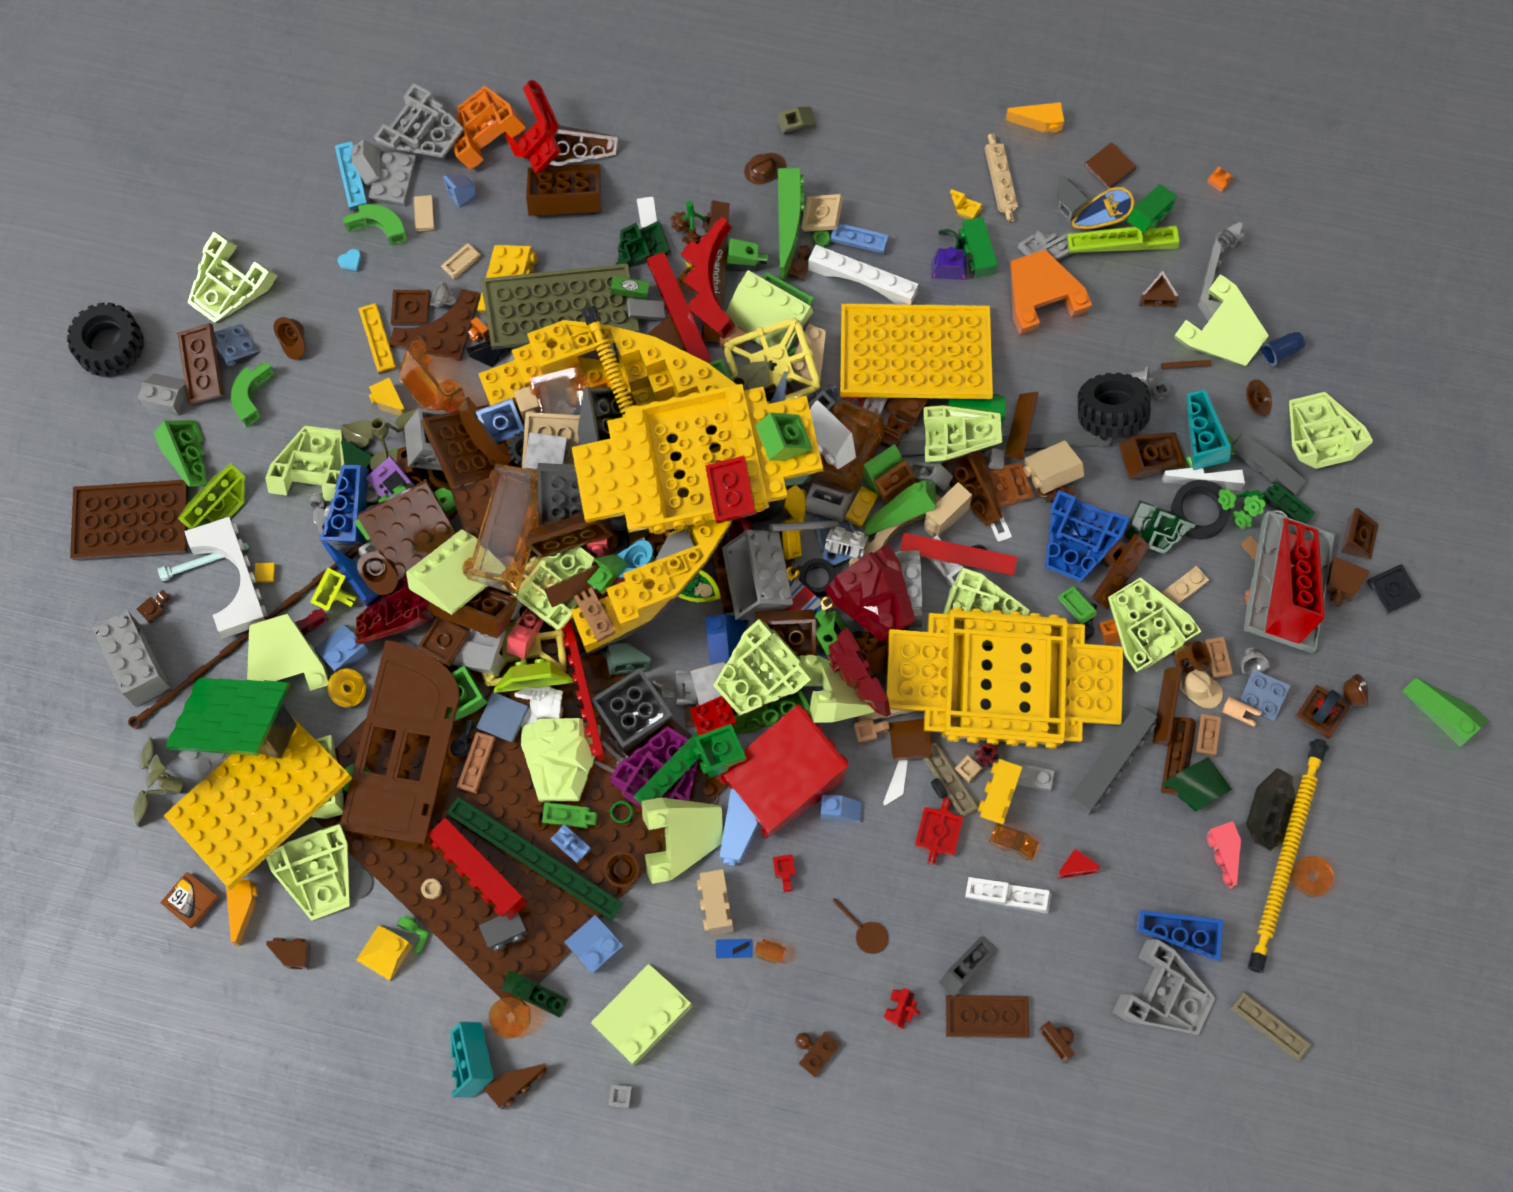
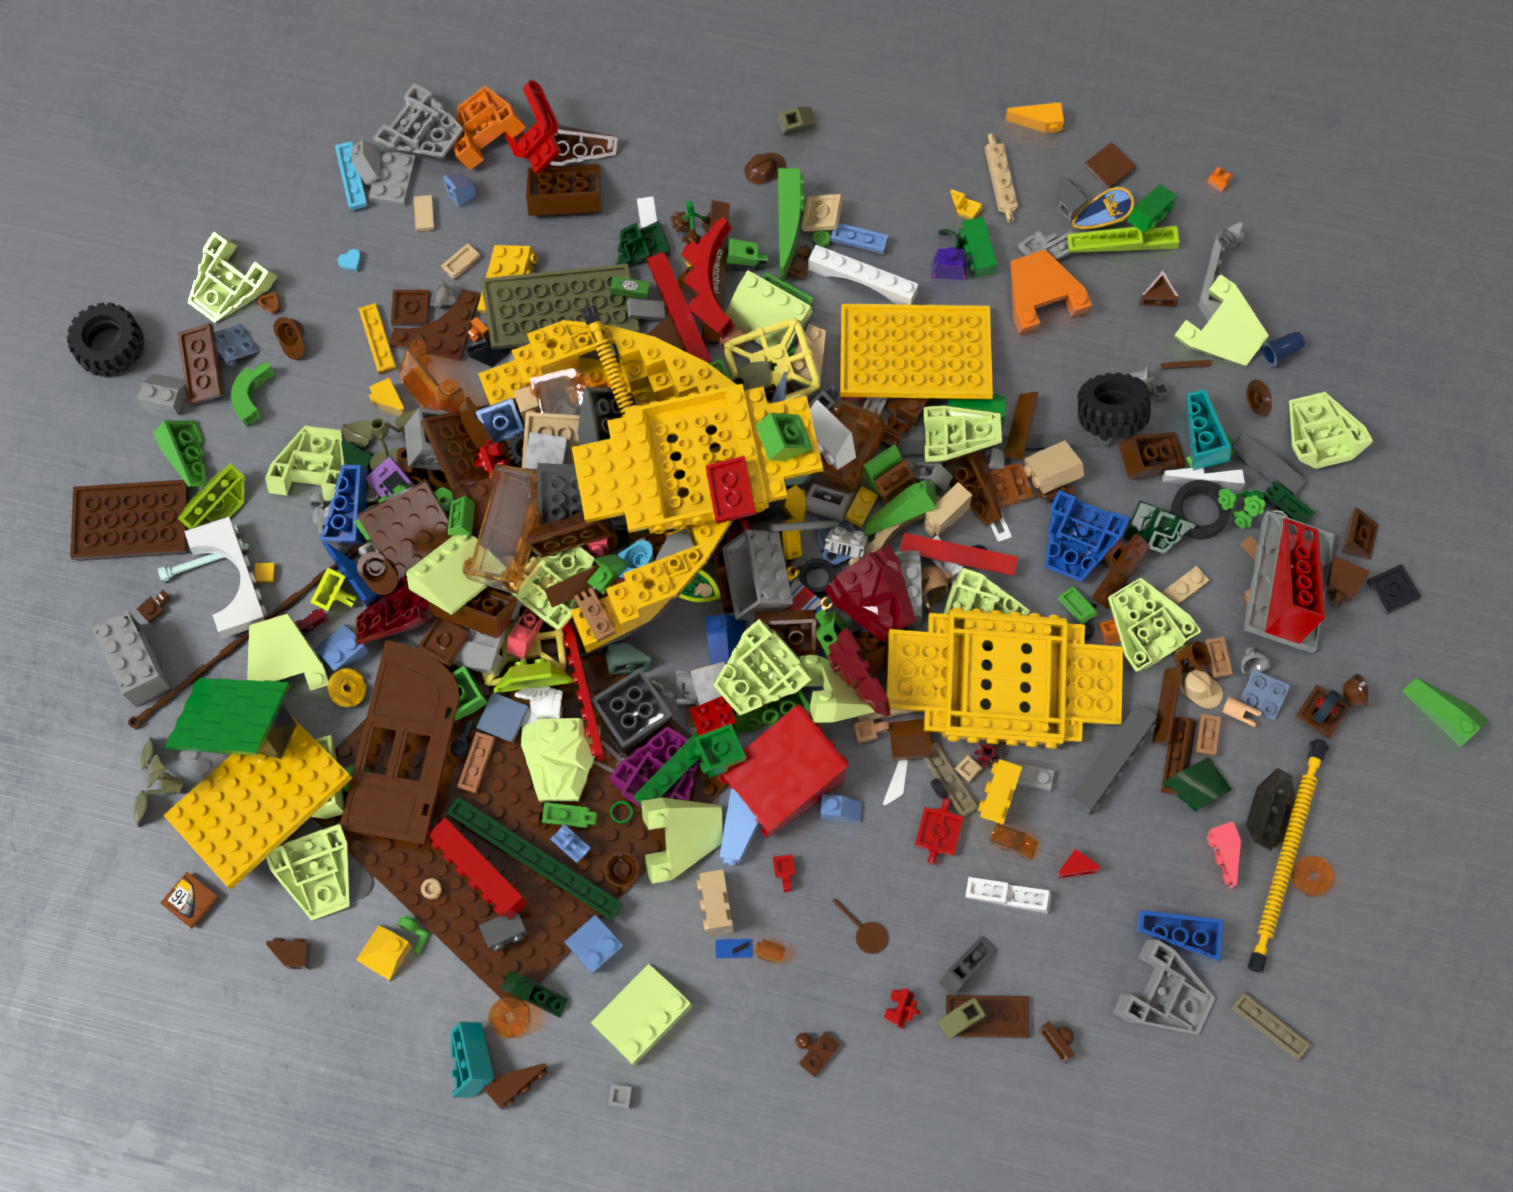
(241, 904): light orange slope -> none
(270, 303): none -> dark orange tile
(380, 217): bright green arch -> none
(461, 516): none -> bright green slope
(489, 456): none -> red hips
(936, 582): none -> medium nougat hair
(961, 1018): none -> olive slope

